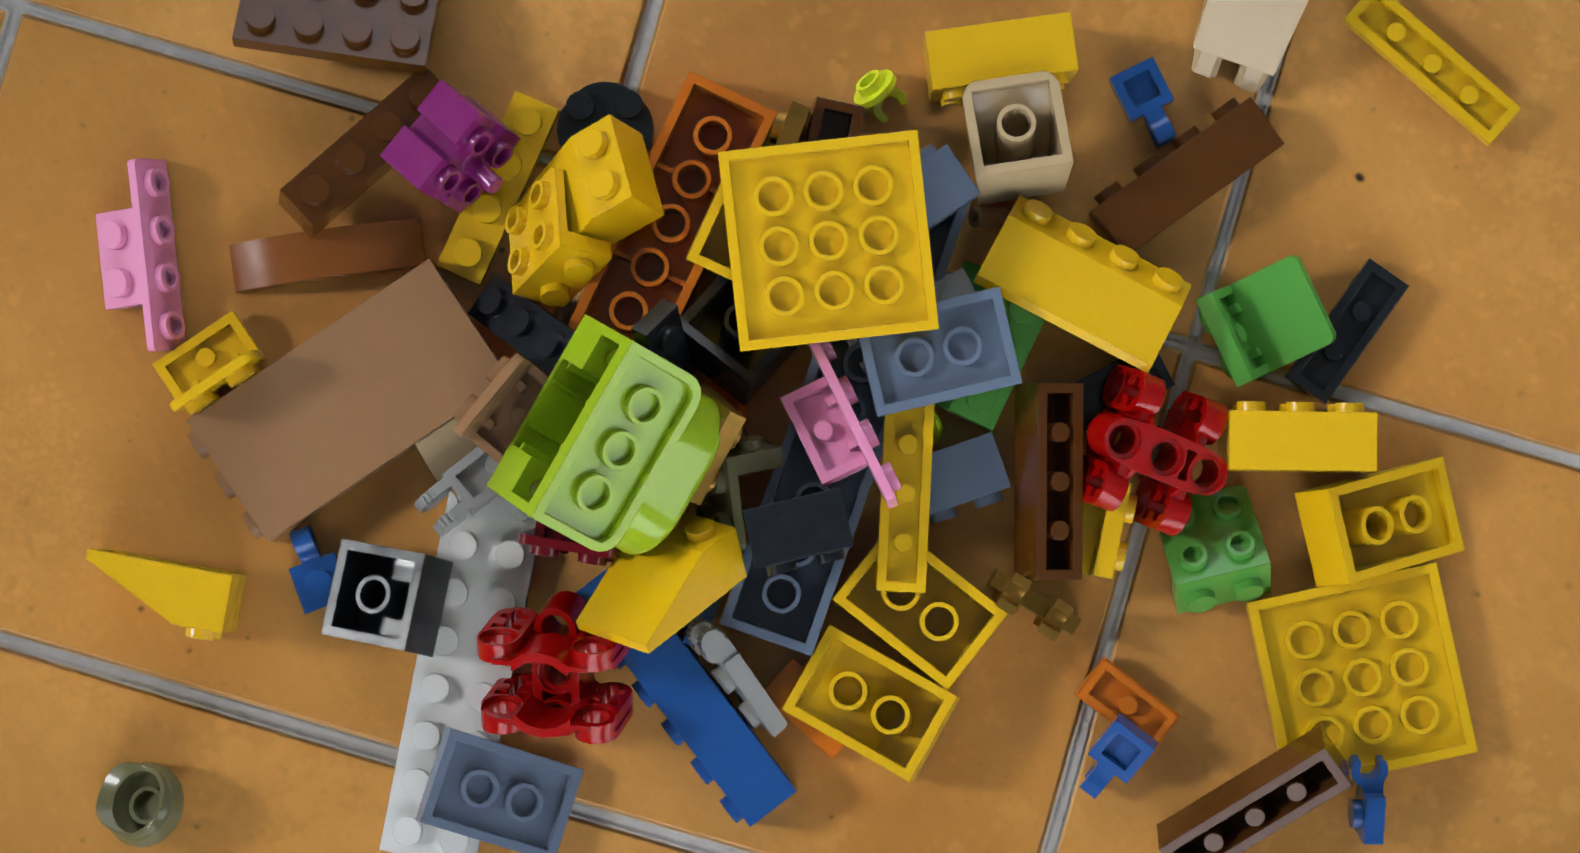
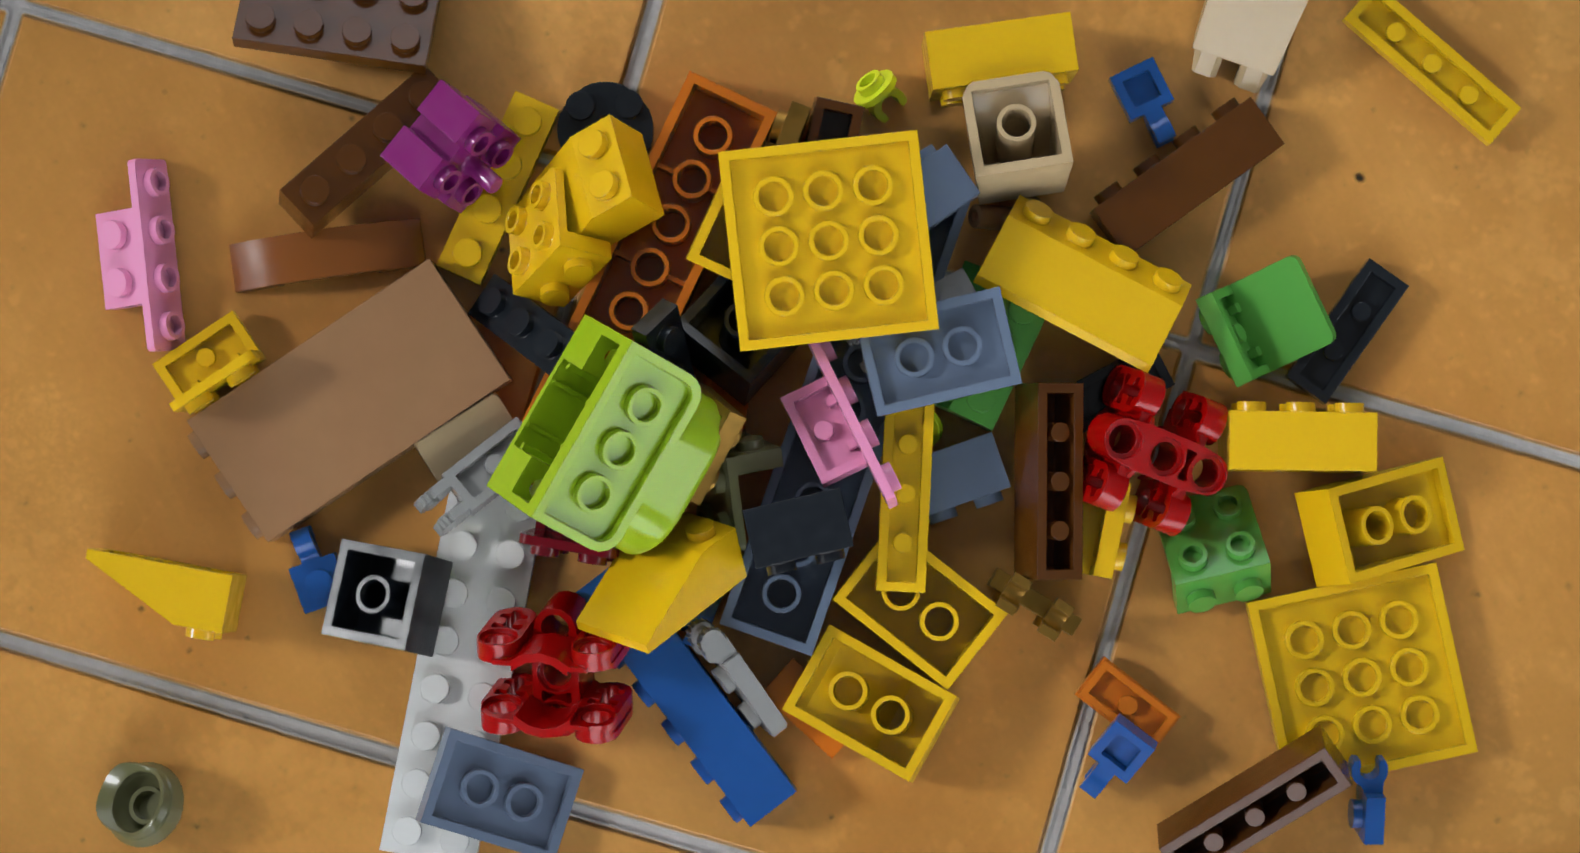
(500, 410): medium nougat bracket -> none

